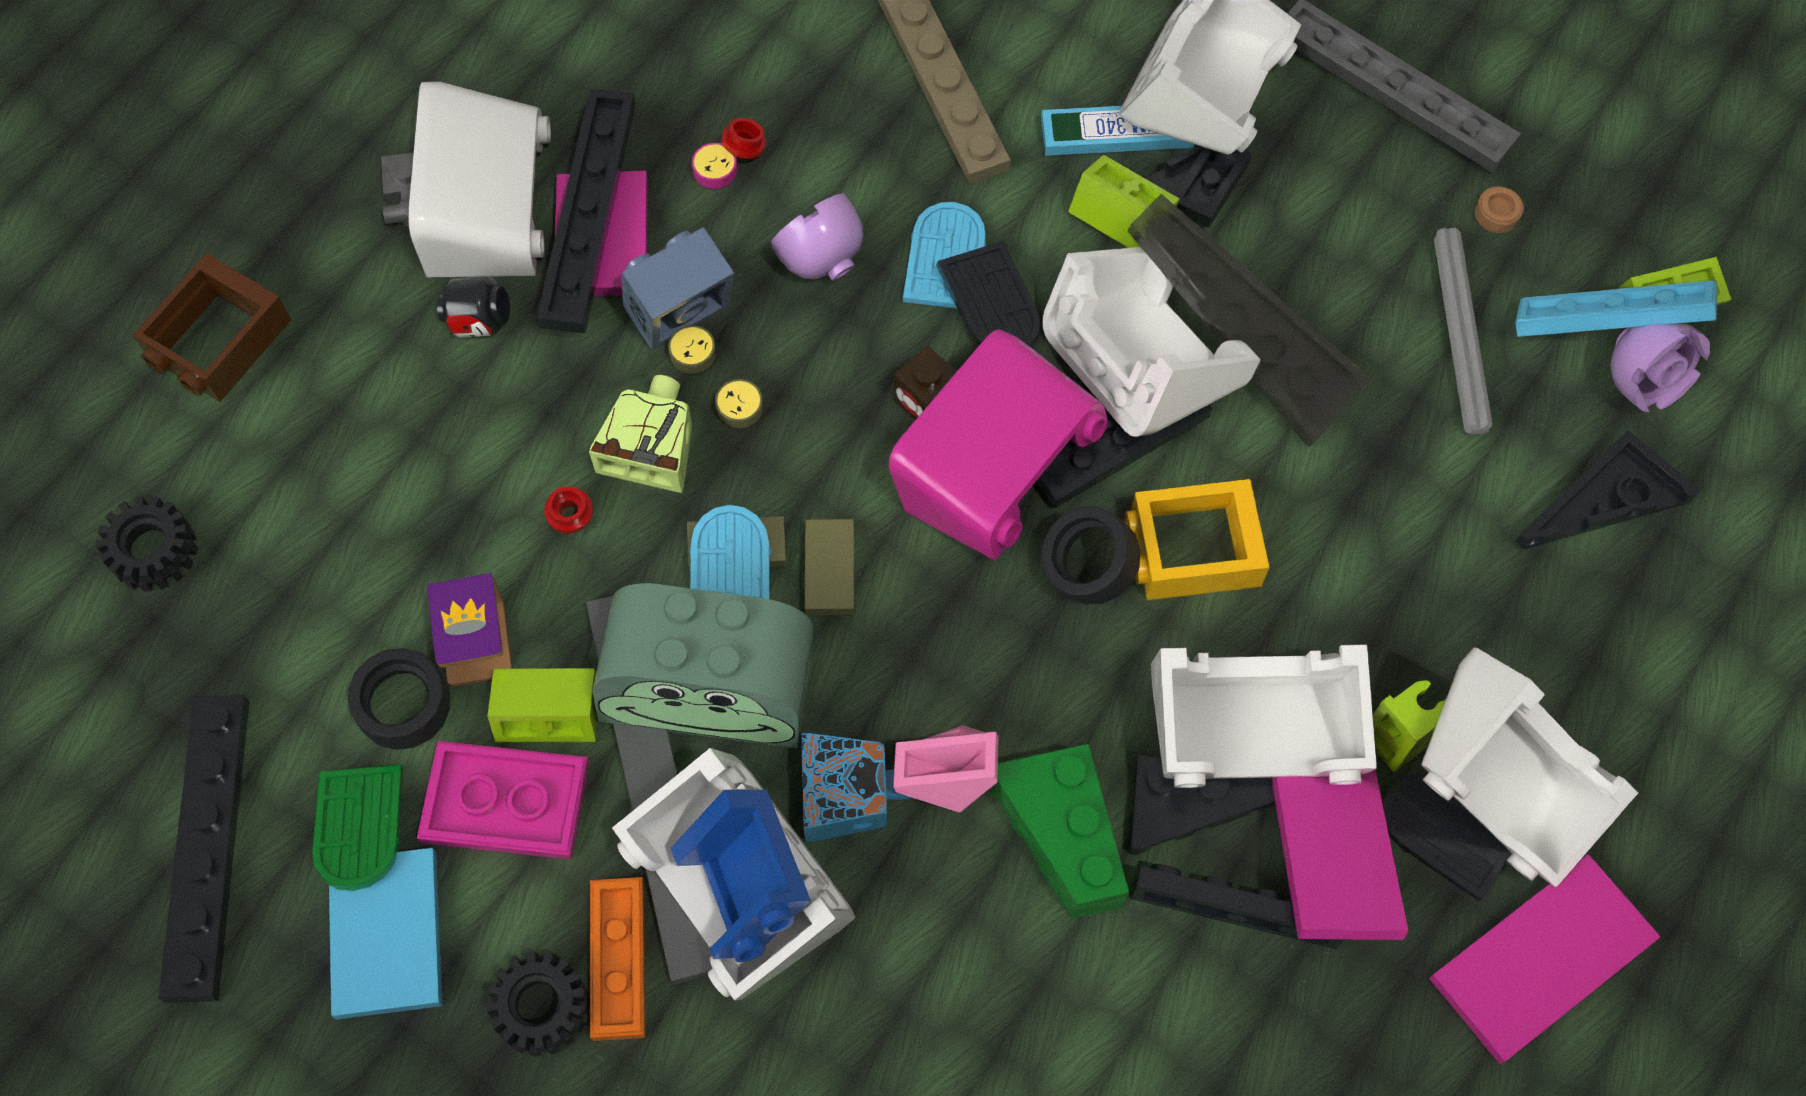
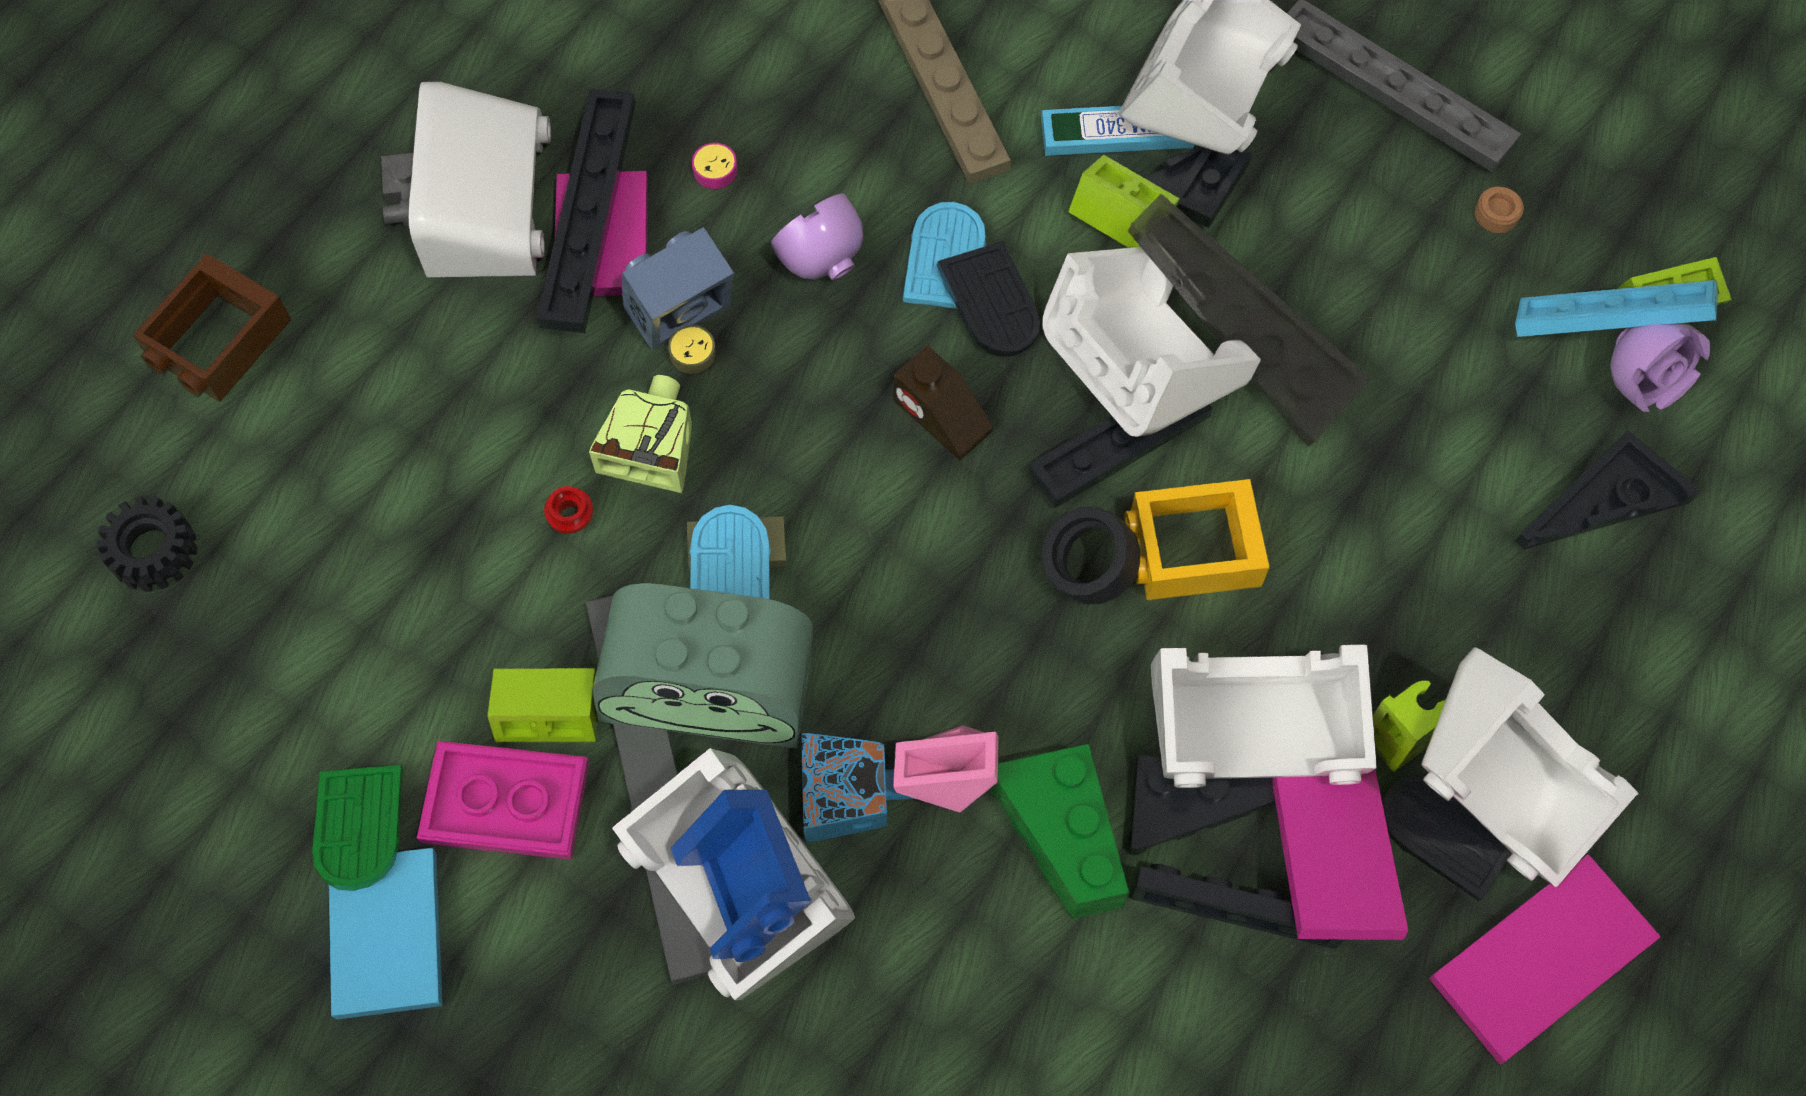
(204, 850): black plate -> none
(382, 667): black tyre -> none
(469, 628): piece -> none
(474, 306): black head -> none
(512, 984): black tyre -> none
(617, 959): orange tile -> none
(739, 403): light yellow tile -> none
(744, 138): red plate -> none
(829, 567): olive tile -> none
(990, 442): dark pink windscreen -> none
(1462, 332): light grey axle -> none

